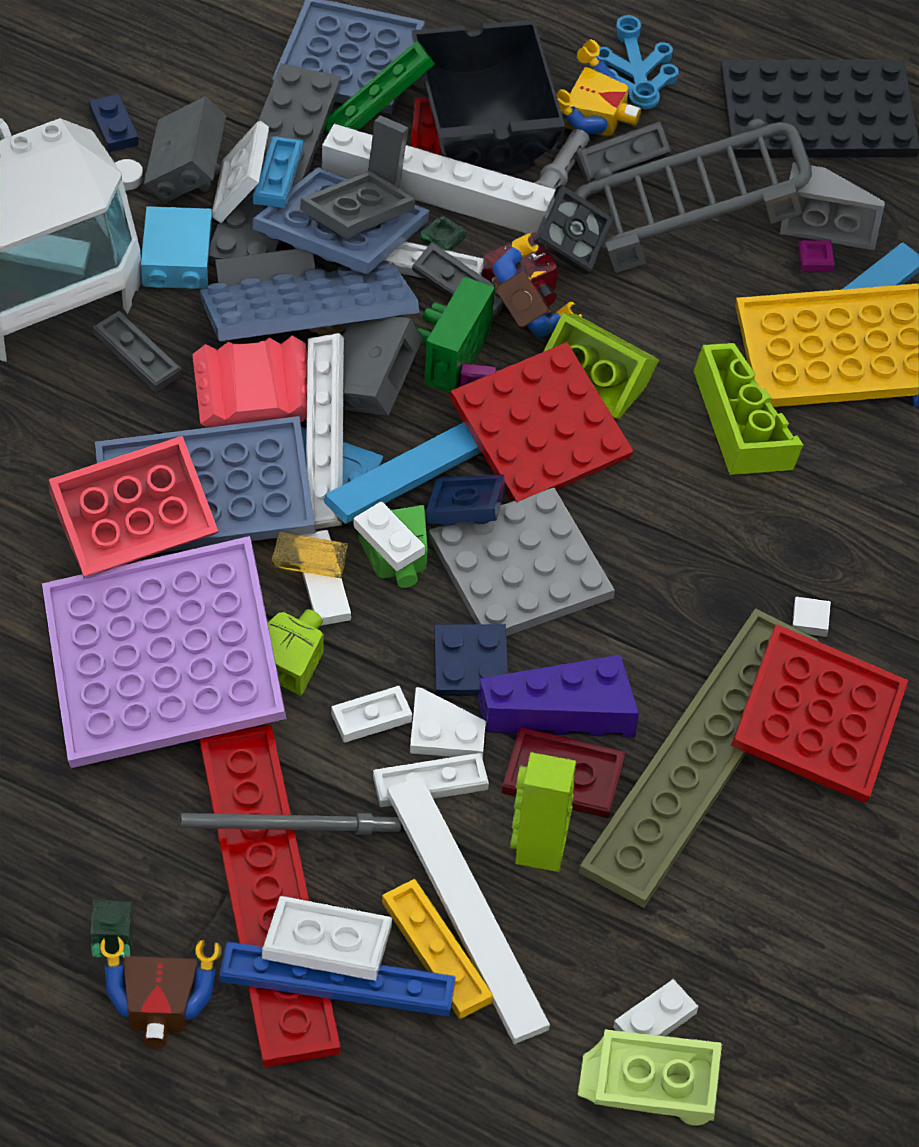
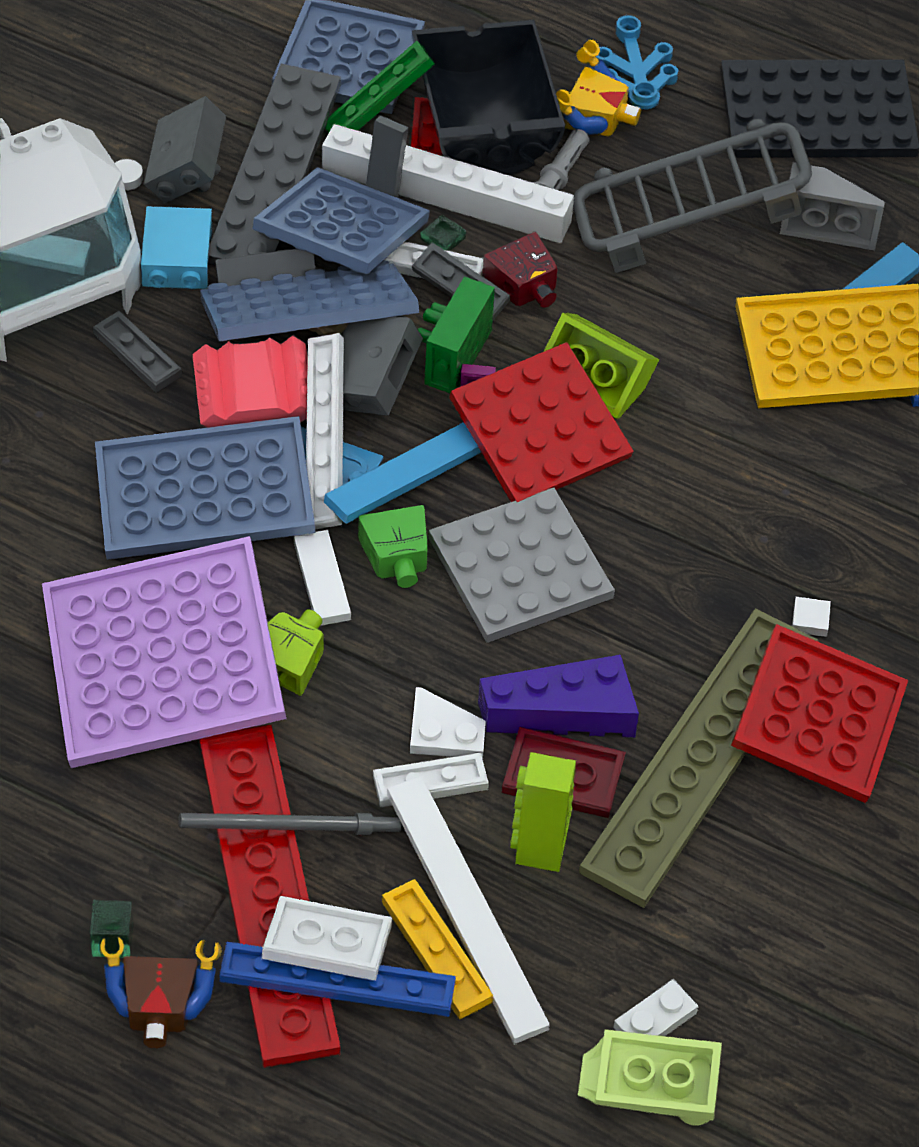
(113, 123): dark blue plate -> none
(132, 506): coral slope -> none
(240, 171): white tile -> none
(278, 172): dark azure tile -> none
(310, 555): clear yellow tile -> none
(357, 204): dark grey plate -> none
(371, 714): white plate -> none
(389, 536): white plate -> none
(466, 499): dark blue plate -> none
(466, 655): dark blue plate -> none
(521, 293): torso -> none
(573, 229): black piece -> none
(623, 151): dark grey tile -> none
(741, 414): lime wedge -> none
(816, 256): magenta tile -> none

